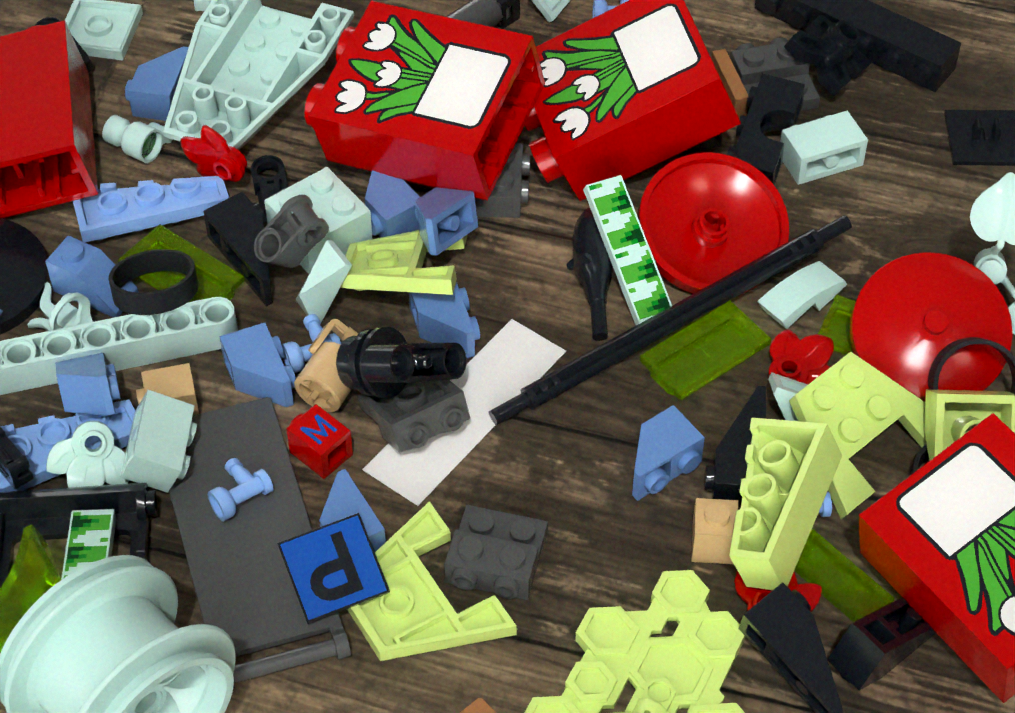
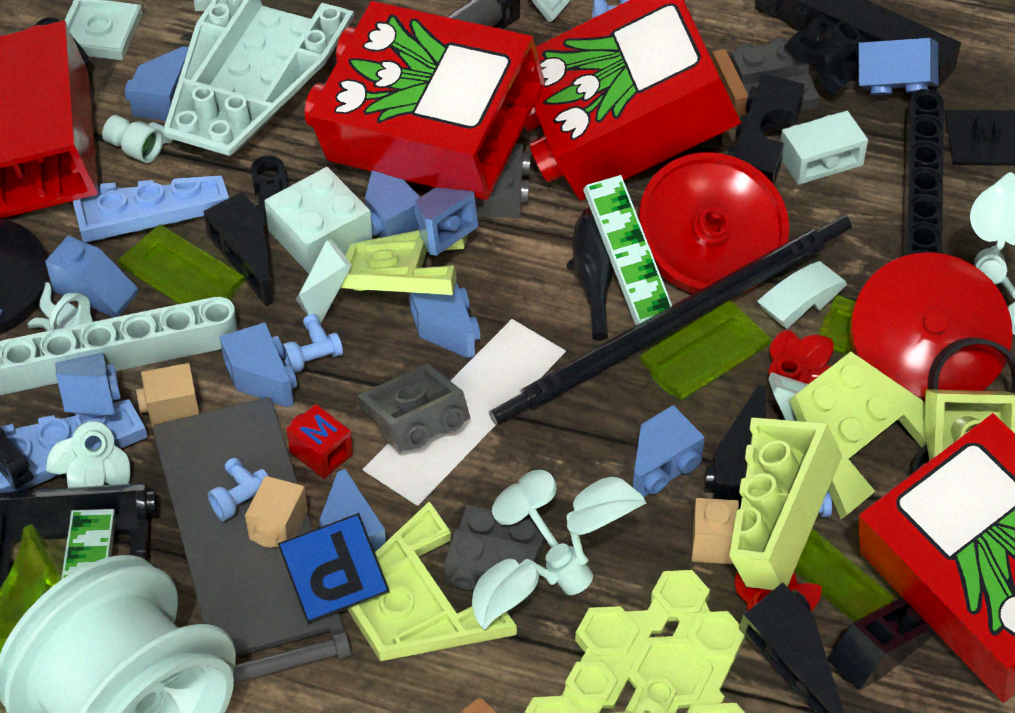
(156, 301): black tyre -> none
(159, 441): light aqua brick -> none
(214, 155): red plate -> none
(276, 512): none -> tan brick
(290, 234): dark grey piece -> none
(319, 378): tan piece -> none
(382, 362): black beam -> none
(511, 582): none -> light aqua plant
(898, 65): none -> medium blue brick
(923, 174): none -> black beam

